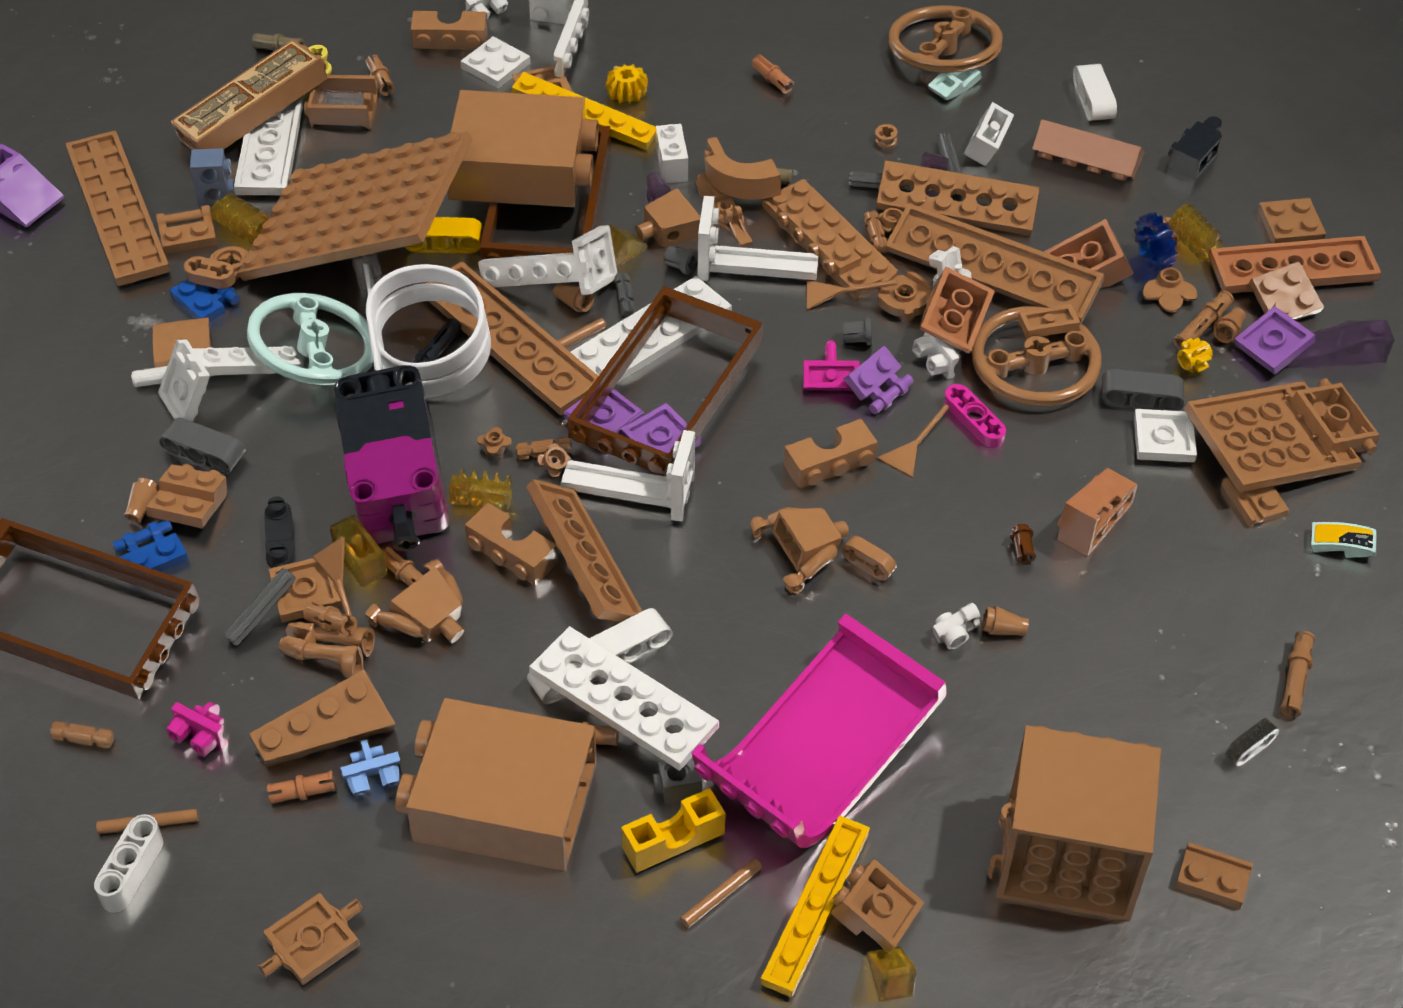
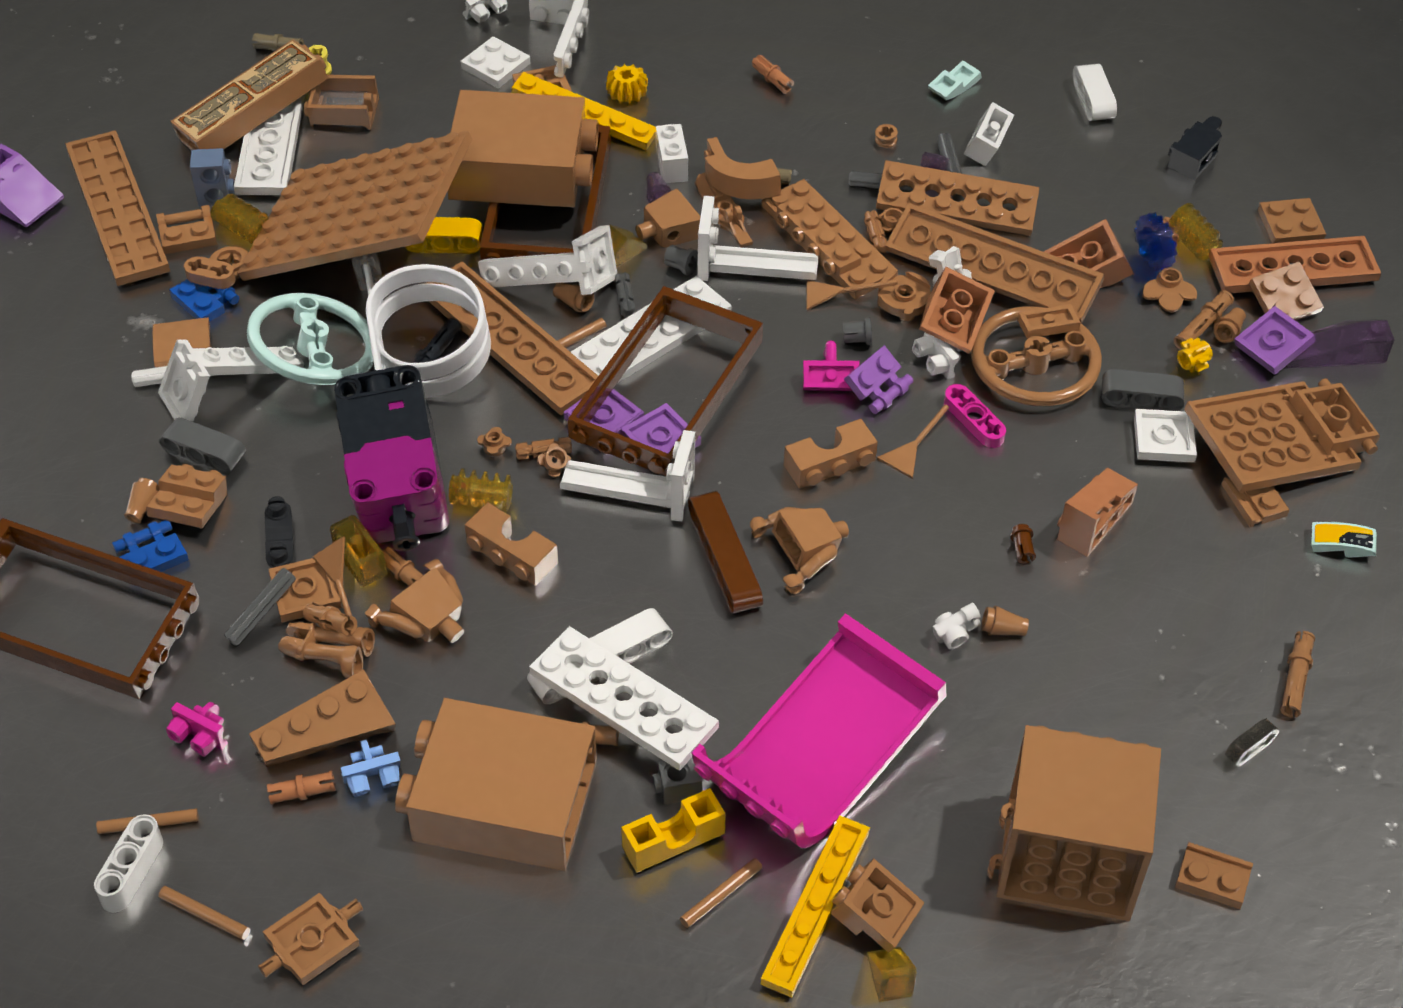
(82, 734): medium nougat axle -> none
(204, 912): none -> medium nougat bar
(381, 74): medium nougat pin -> none
(464, 34): medium nougat arch -> none
(584, 551): medium nougat plate -> none
(725, 552): none -> reddish brown beam
(869, 558): medium nougat beam -> none
(945, 39): medium nougat piece -> none
(1087, 149): nougat slope -> none

